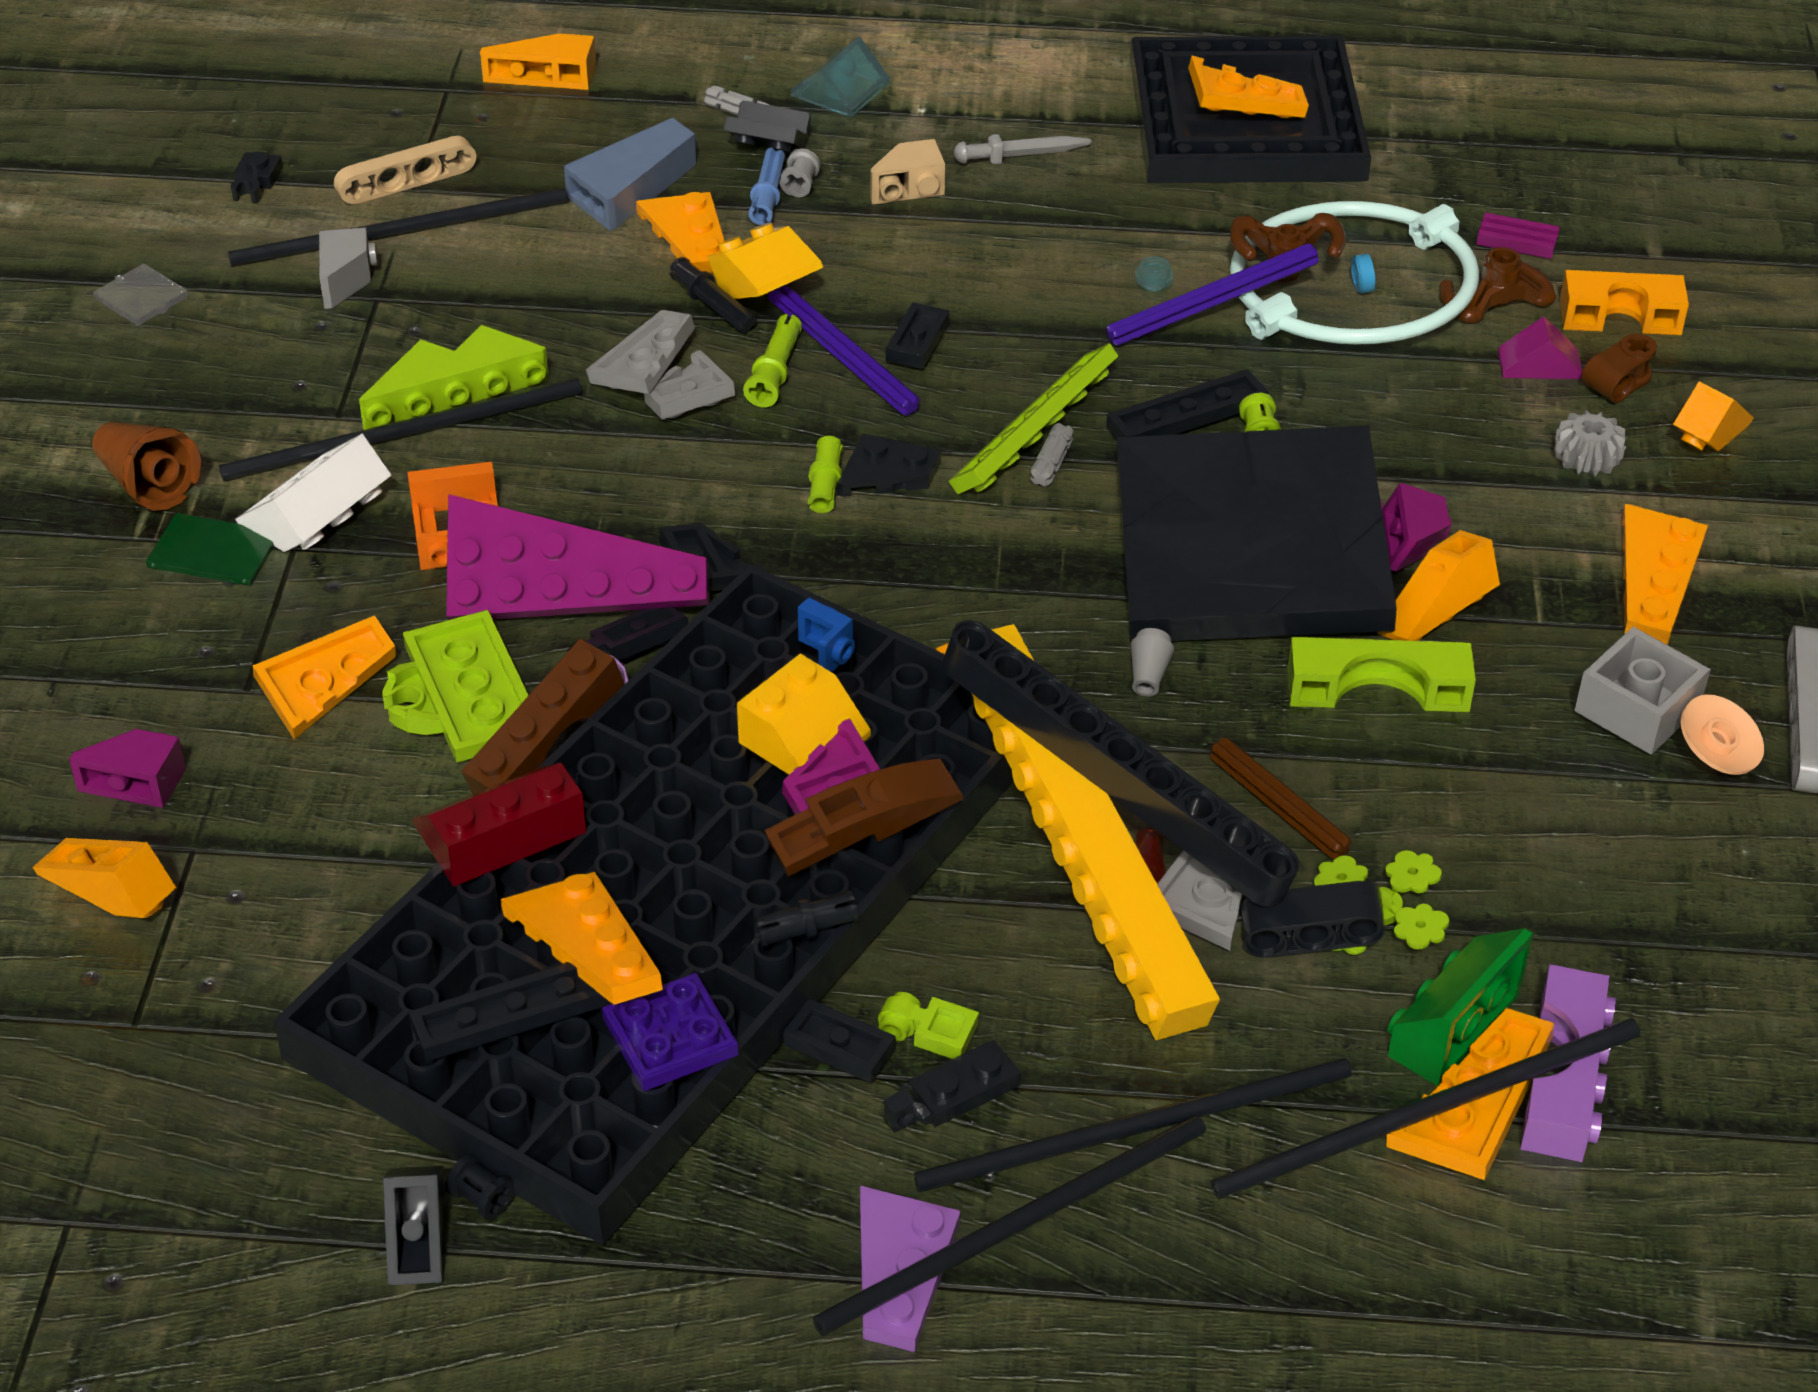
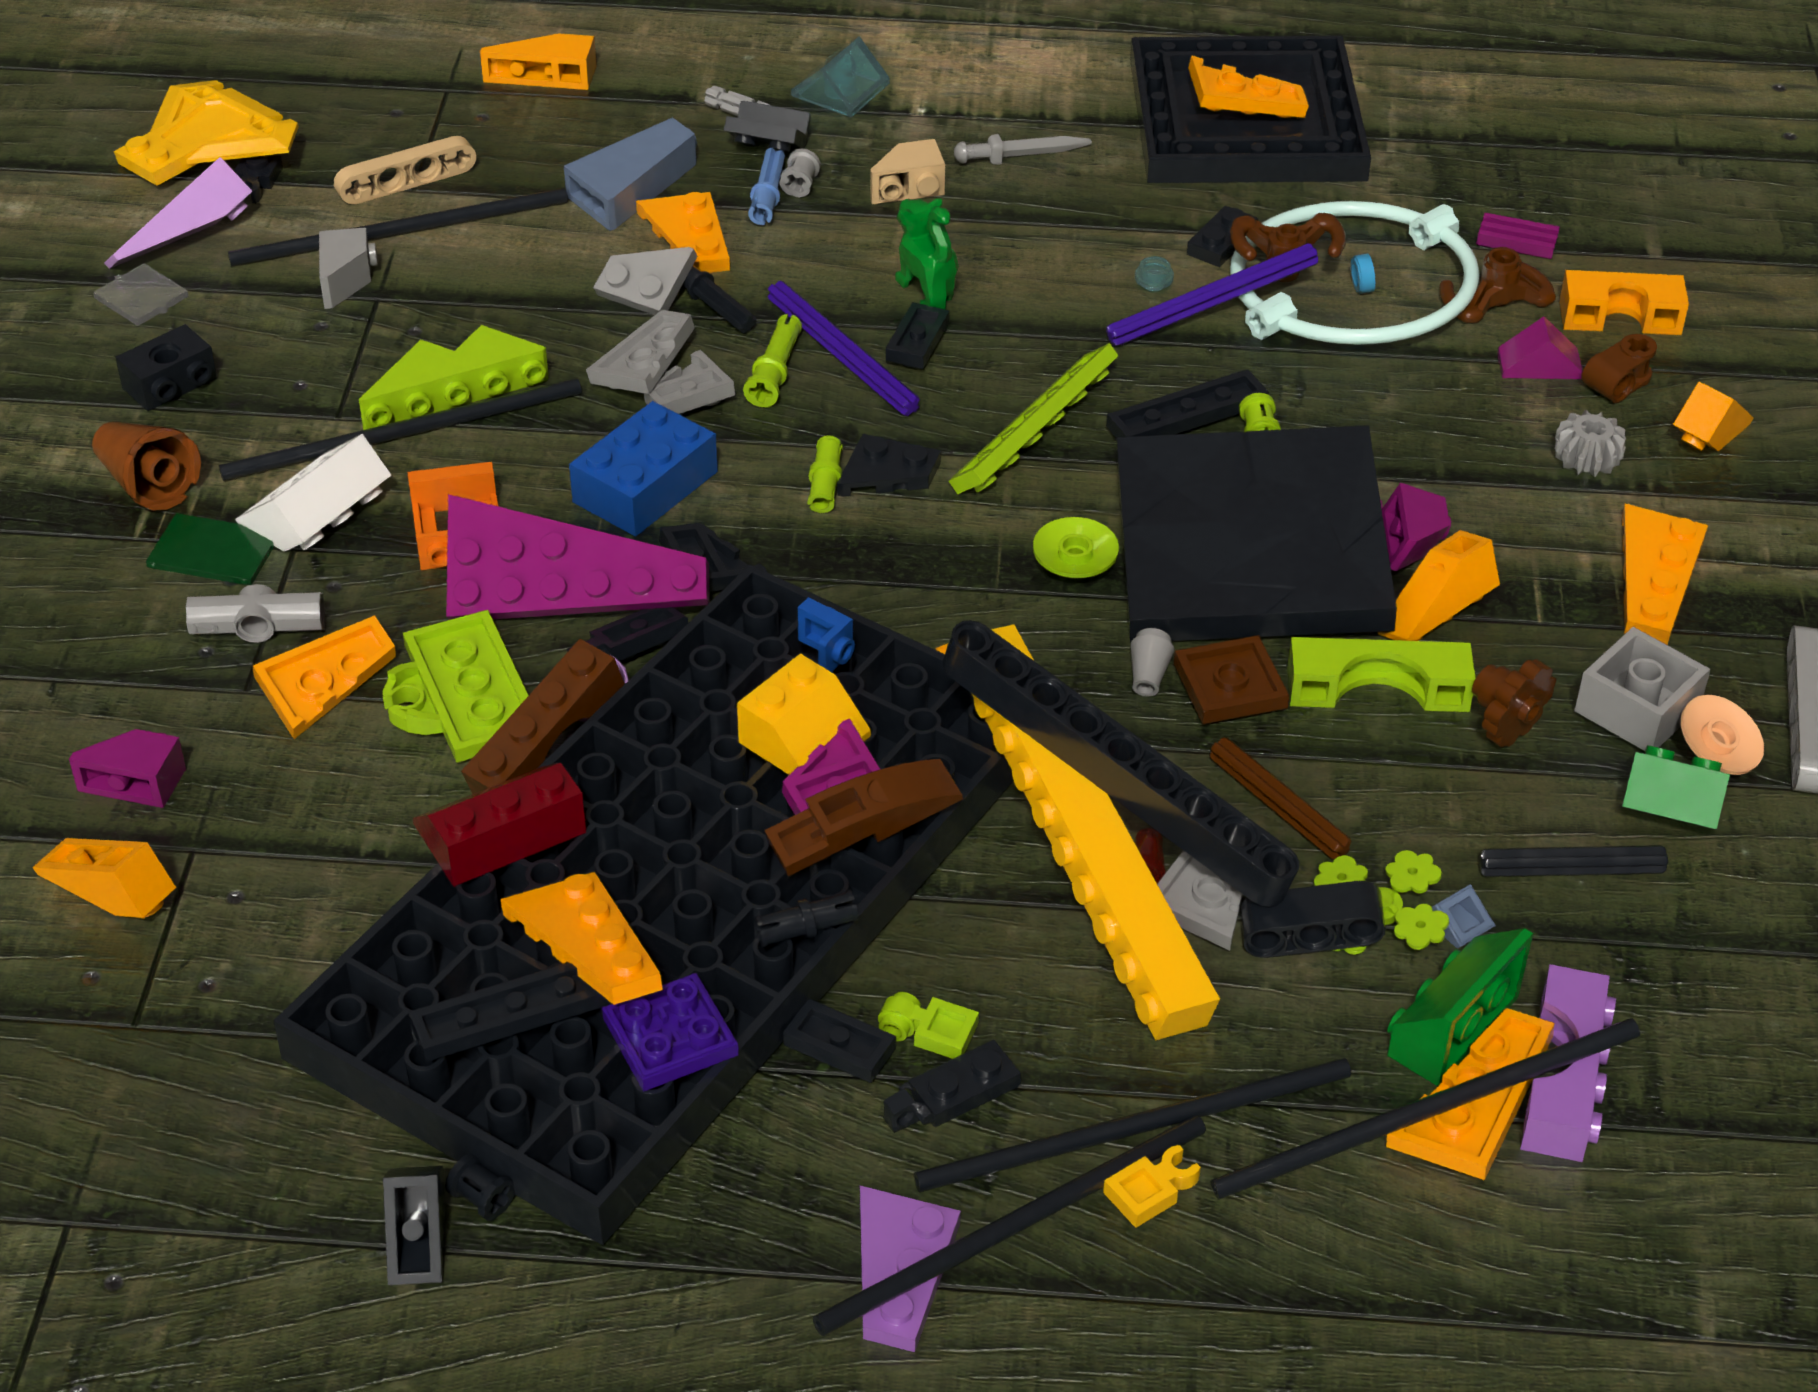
(166, 367): none -> black brick
(199, 126): none -> yellow plate
(199, 206): none -> lavender wedge
(255, 613): none -> light grey piece
(643, 468): none -> blue brick
(646, 278): none -> light grey wing
(762, 261): yellow slope -> none
(927, 250): none -> green animal
(1051, 455): light grey axle -> none
(1075, 547): none -> lime dish
(1149, 1189): none -> yellow plate
(1213, 241): none -> black plate
(1231, 679): none -> reddish brown plate
(1466, 916): none -> sand blue slope
(1513, 699): none -> reddish brown plant
(1573, 861): none -> black axle
(1675, 788): none -> slope

